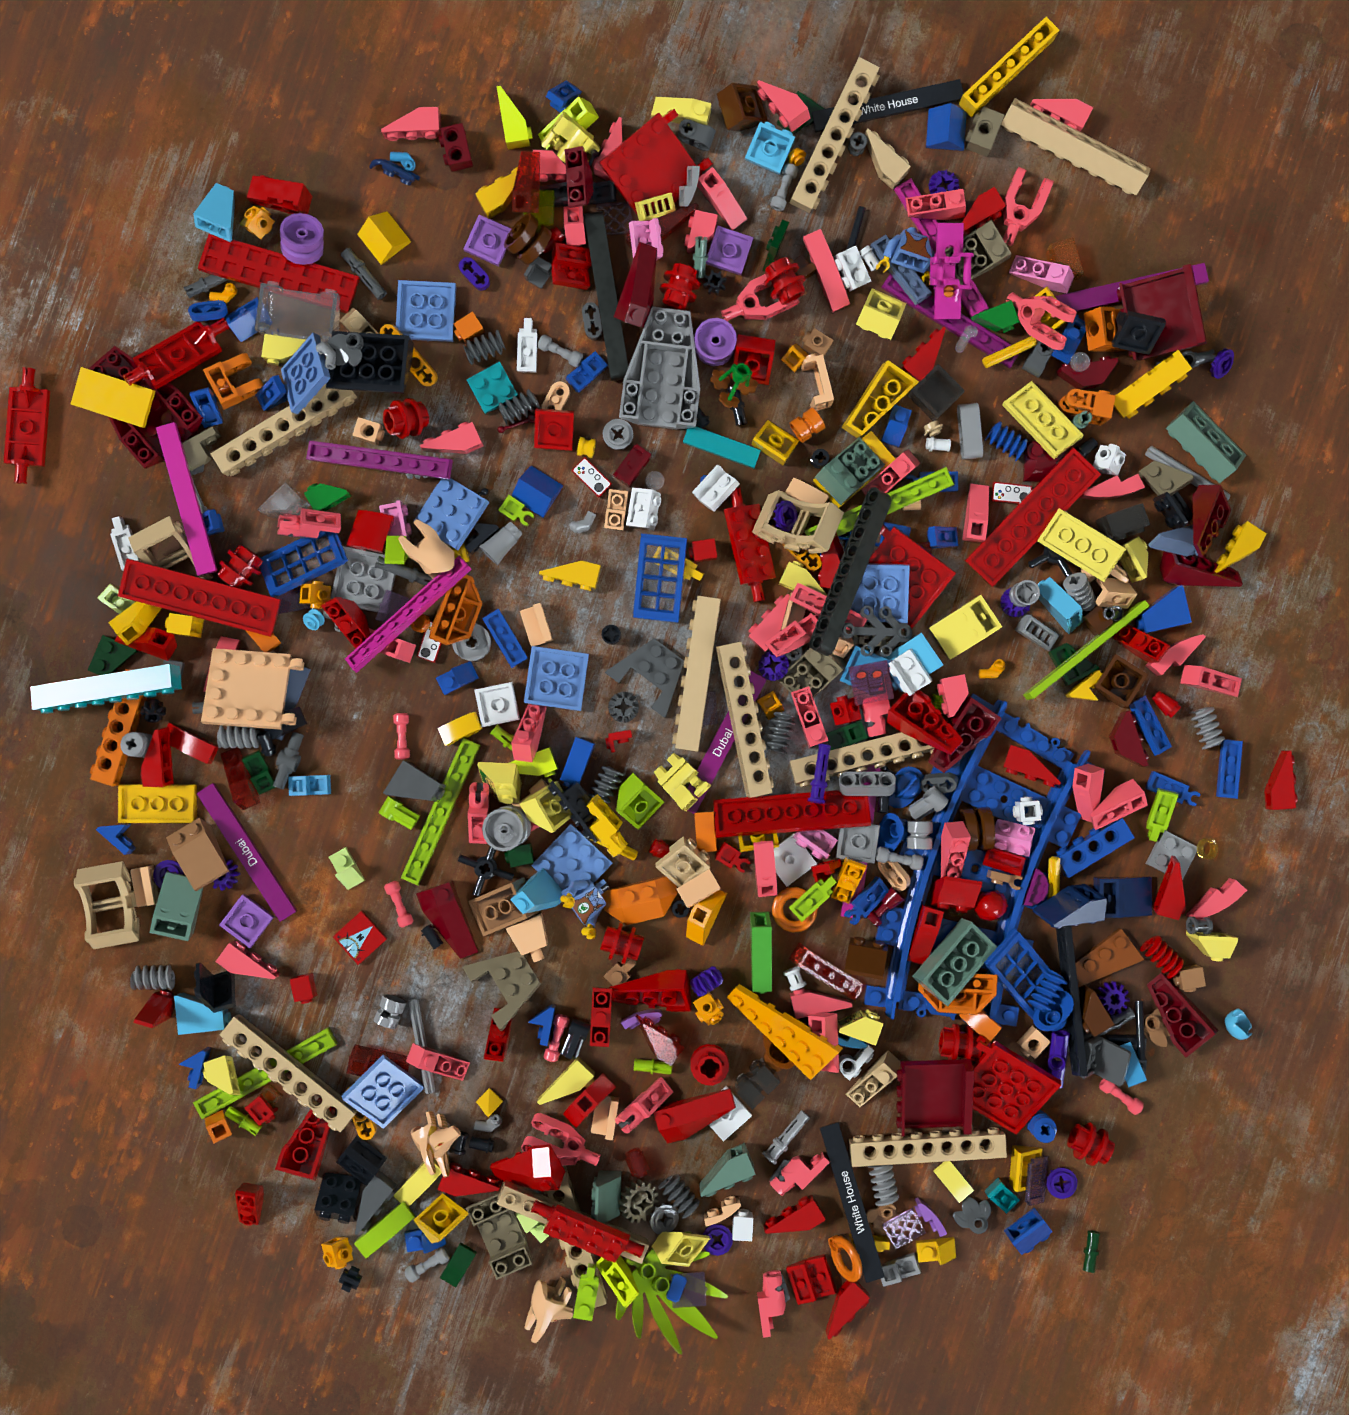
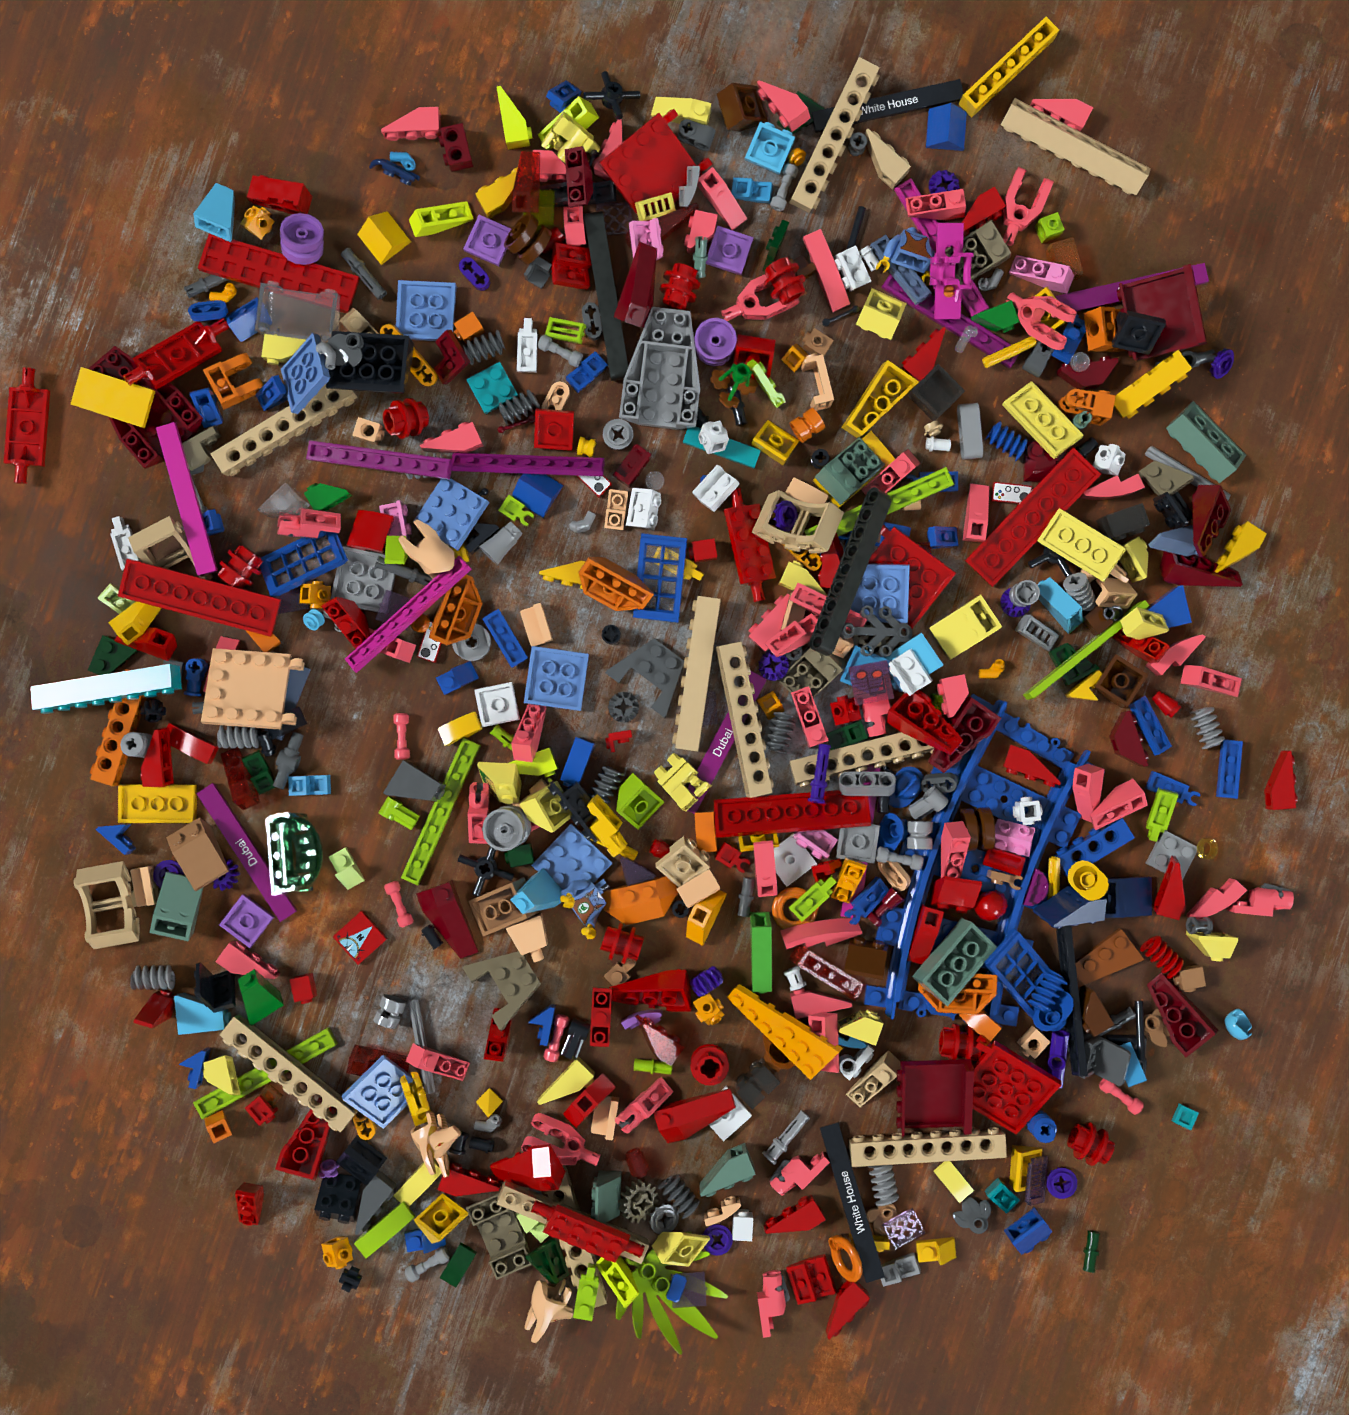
(184, 625): yellow brick -> none
(195, 676): none -> blue connector
(243, 1120): lime axle -> none
(259, 996): none -> green slope
(308, 849): none -> clear green piece
(328, 1169): none -> medium lavender plate
(415, 1098): none -> yellow plate
(439, 218): none -> neon yellow slope
(454, 360): none -> dark red plate
(528, 464): none -> magenta tile
(549, 1261): none -> dark green wing
(580, 333): none -> lime tile
(612, 95): none -> black bar
(613, 585): none -> orange wedge
(634, 872): none -> clear purple slope
(713, 437): none -> white brick
(718, 279): black gear -> none
(746, 896): none -> dark grey pin
(751, 190): none -> dark azure slope
(766, 384): none -> lime hinge
(816, 932): none -> coral slope
(826, 322): none -> black hinge
(896, 426): blue slope -> none
(924, 1210): medium lavender slope -> none
(988, 120): dark tan brick -> none
(991, 283): none -> light grey arm
(1049, 227): none -> lime brick
(1088, 880): none -> yellow piece
(1119, 994): dark purple gear -> none
(1143, 624): none -> light yellow slope
(1185, 1116): none -> teal plate
(1264, 900): none -> coral plate

